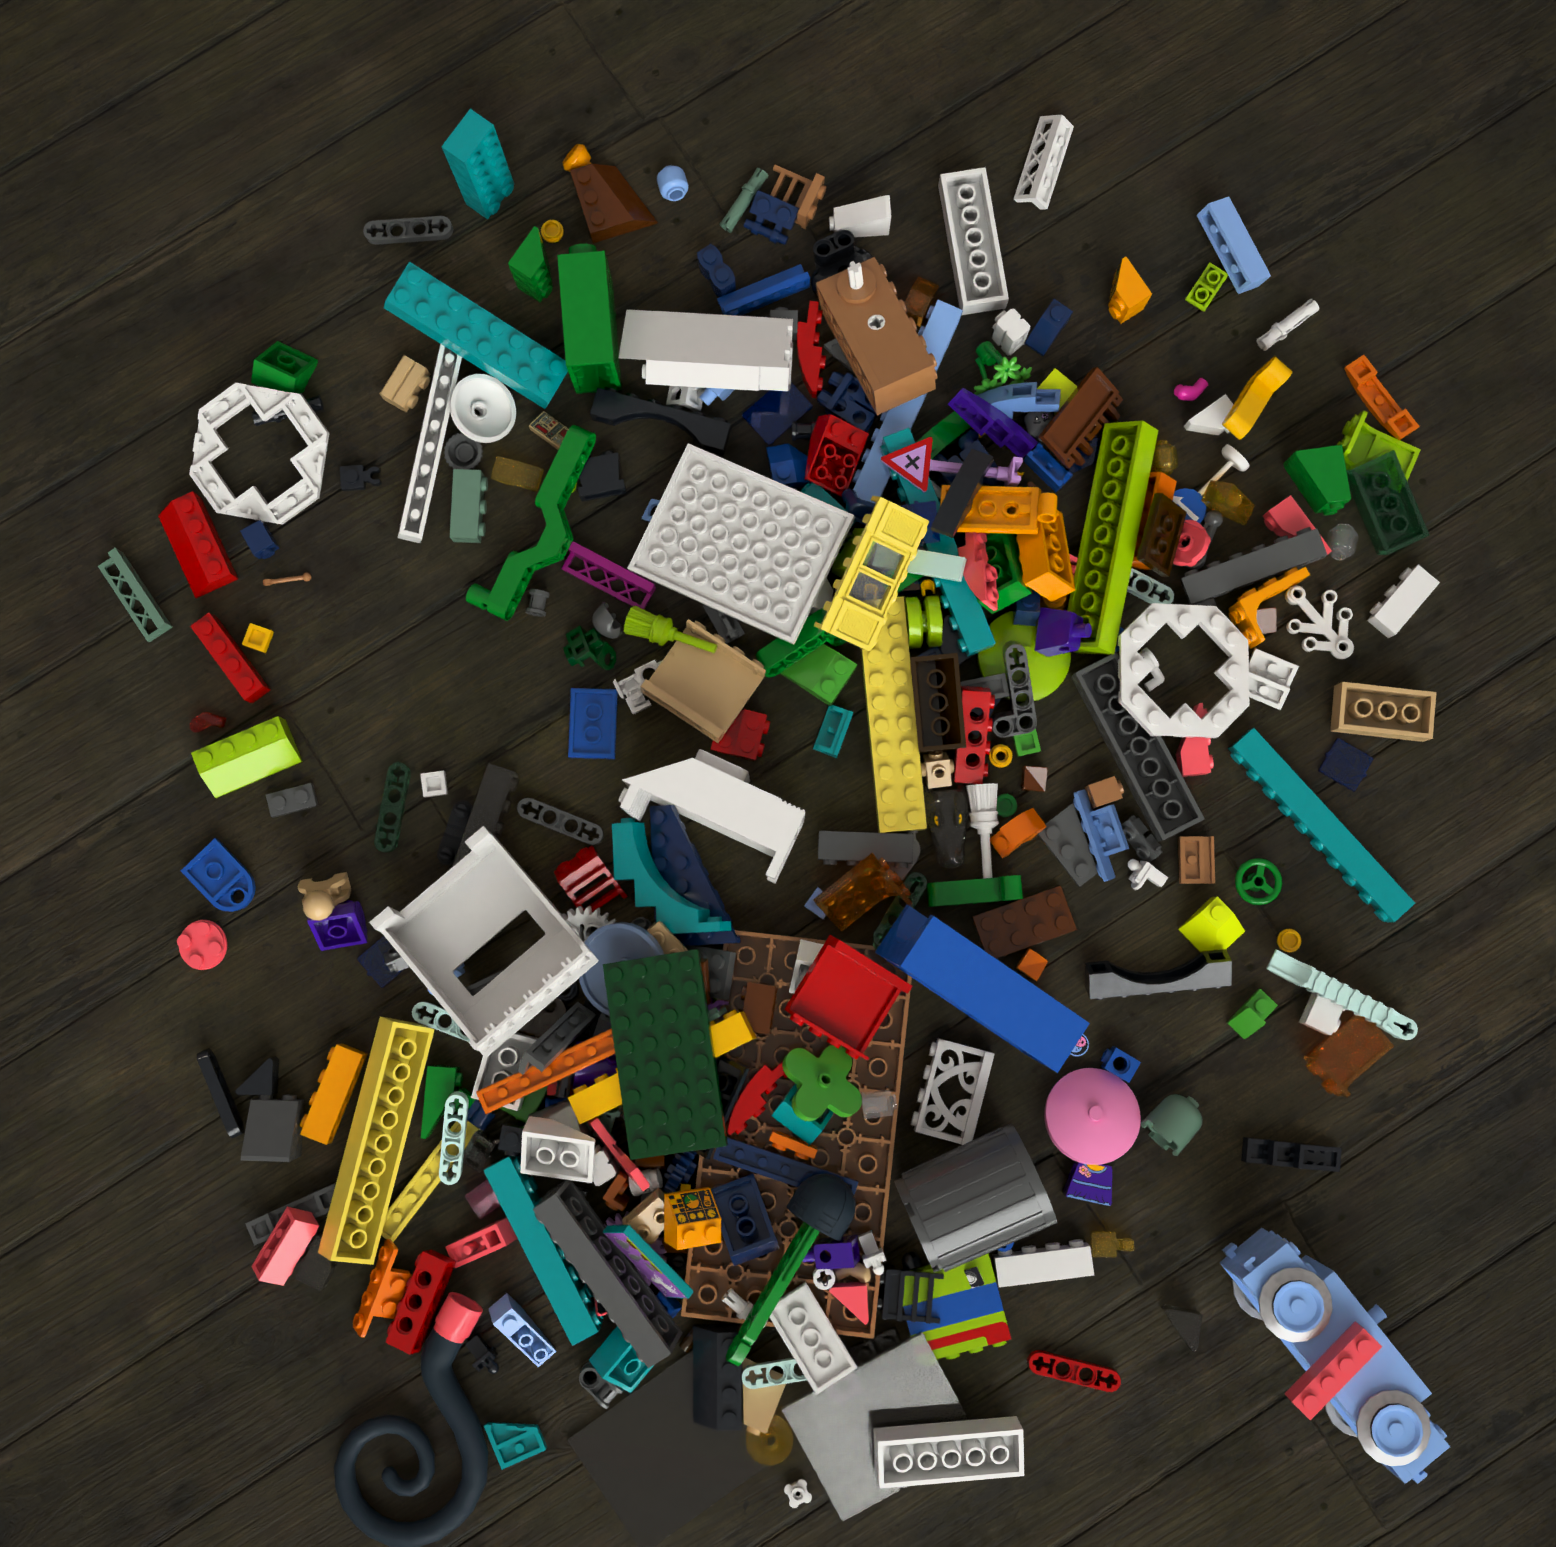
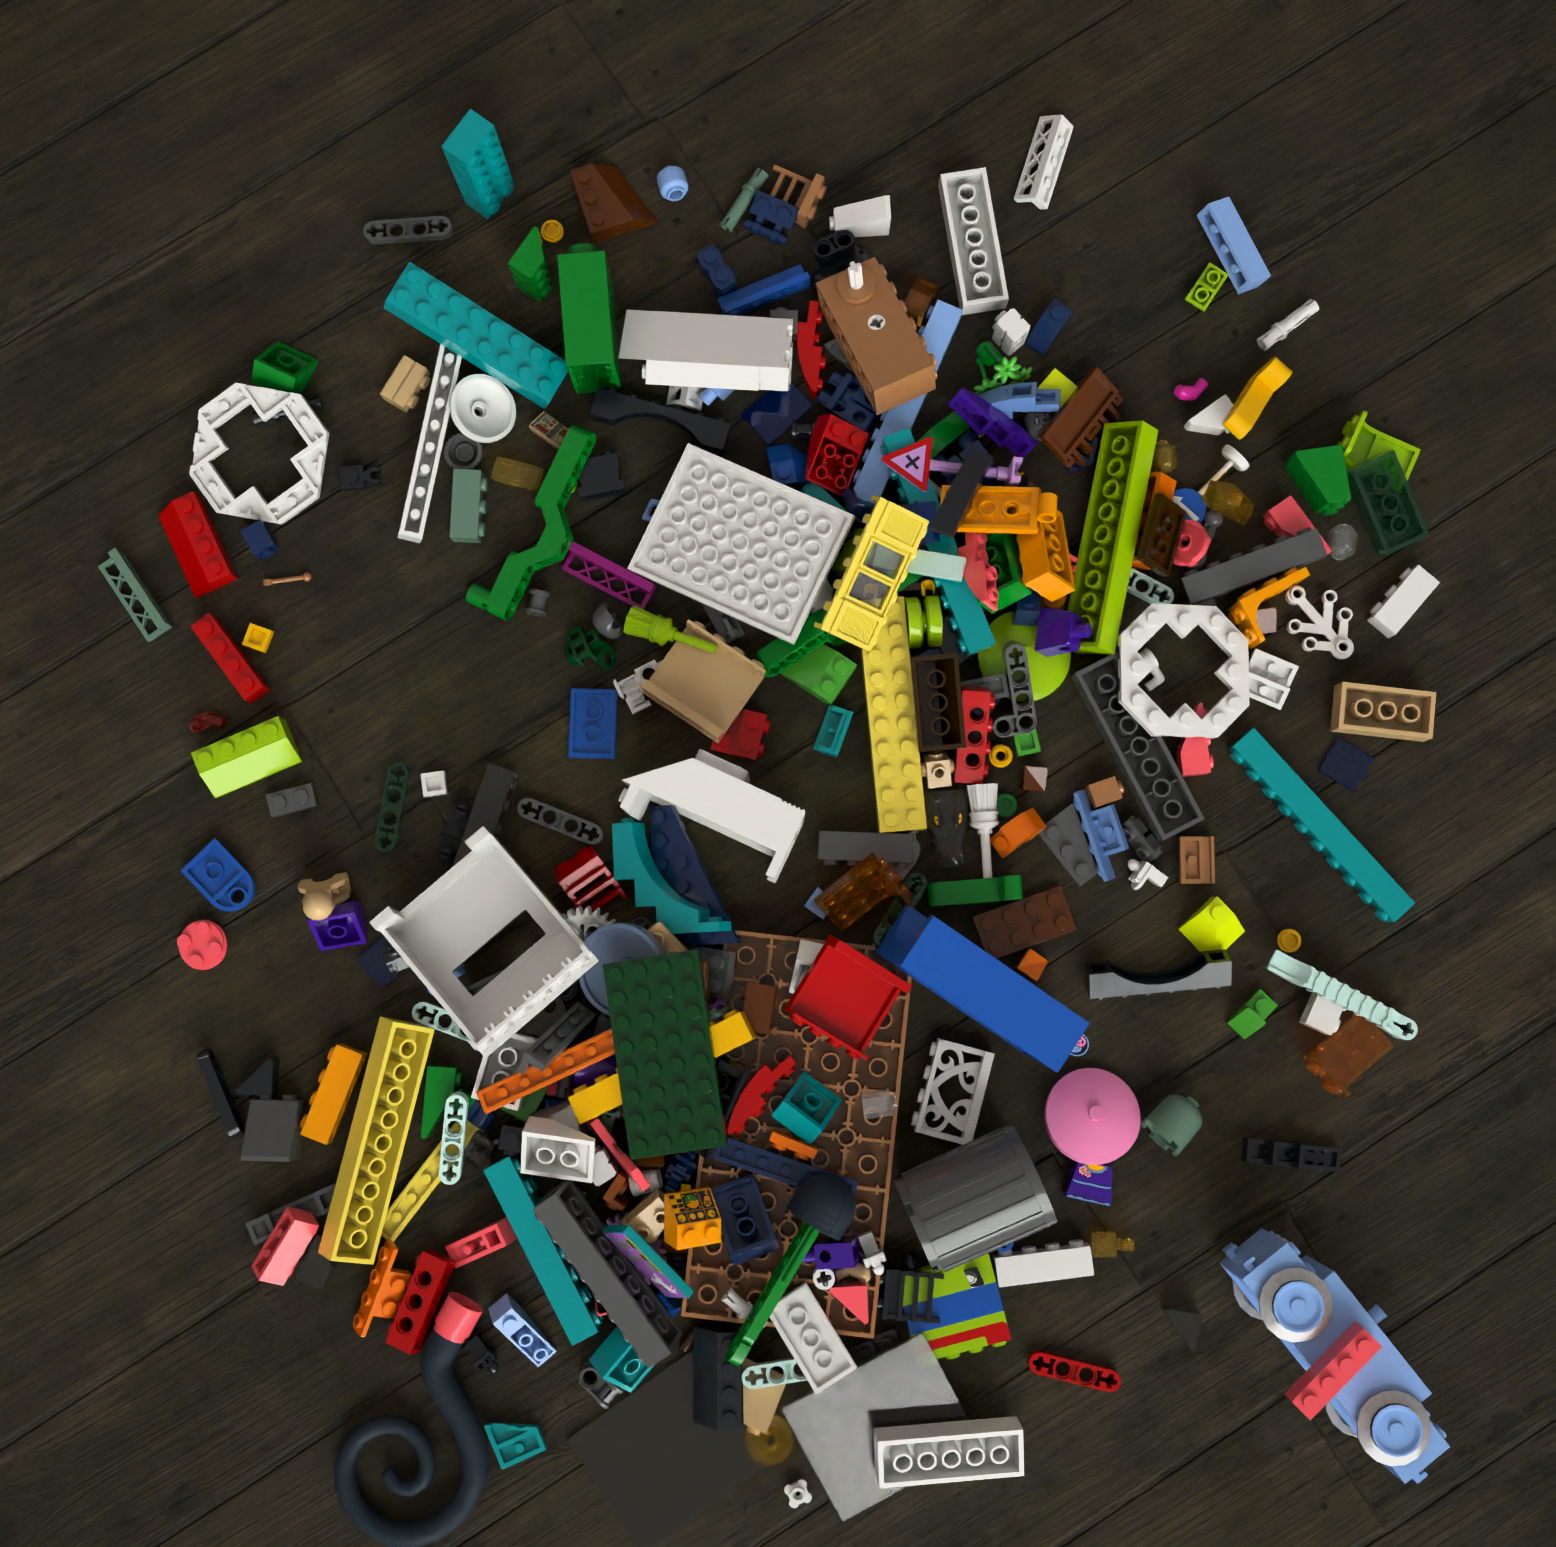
(482, 1199): clear pink piece -> none
(576, 158): light orange cone -> none
(821, 1083): bright green plant -> none
(1047, 468): blue hinge -> none
(1128, 292): light orange slope -> none
(1128, 1069): blue brick -> none
(1249, 882): green piece -> none
(1378, 400): orange slope -> none

